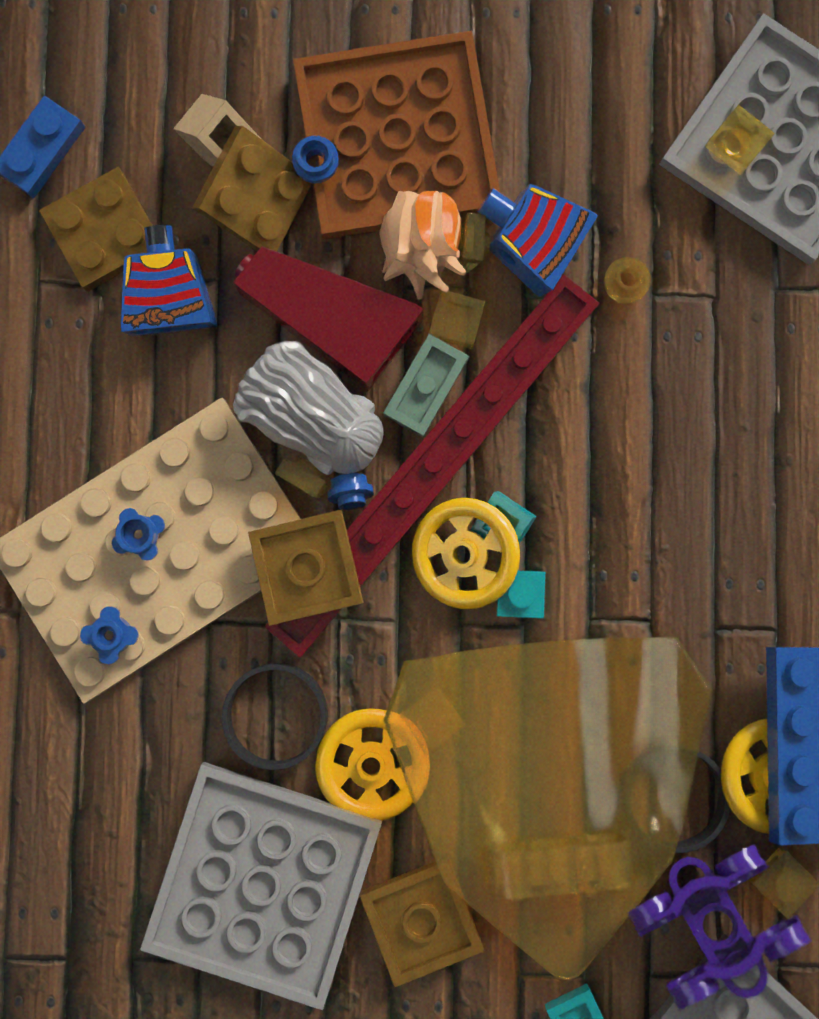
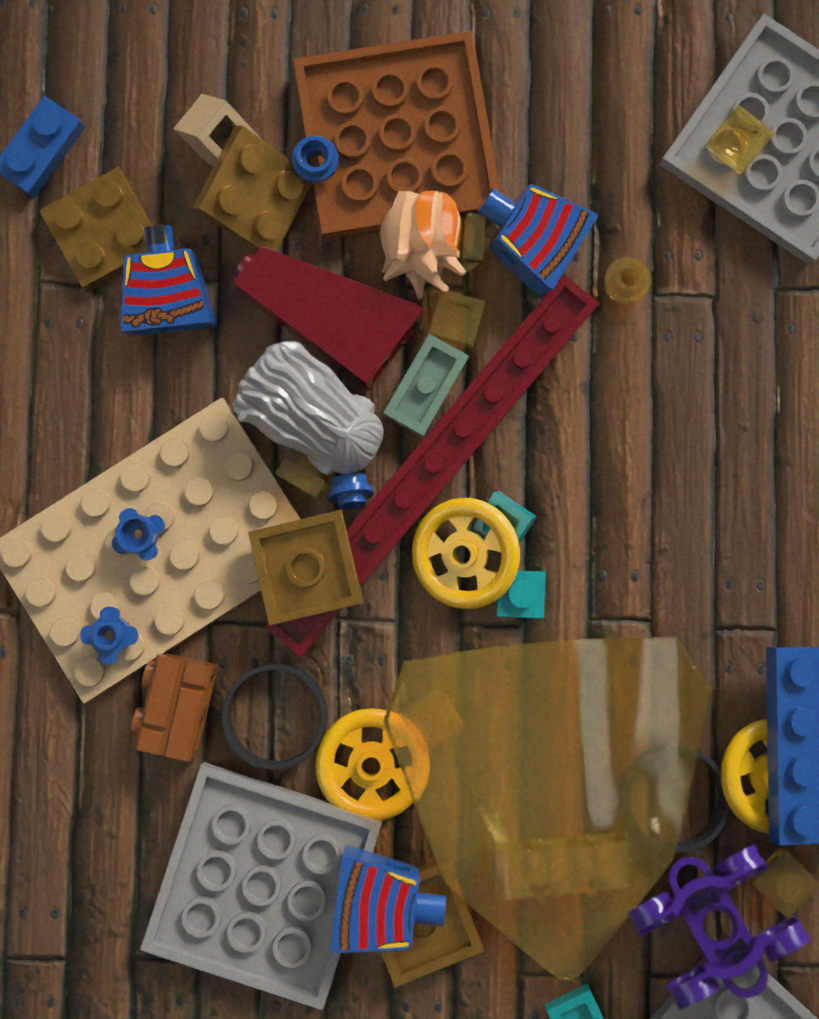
(174, 706): none -> dark orange brick
(380, 904): none -> blue torso

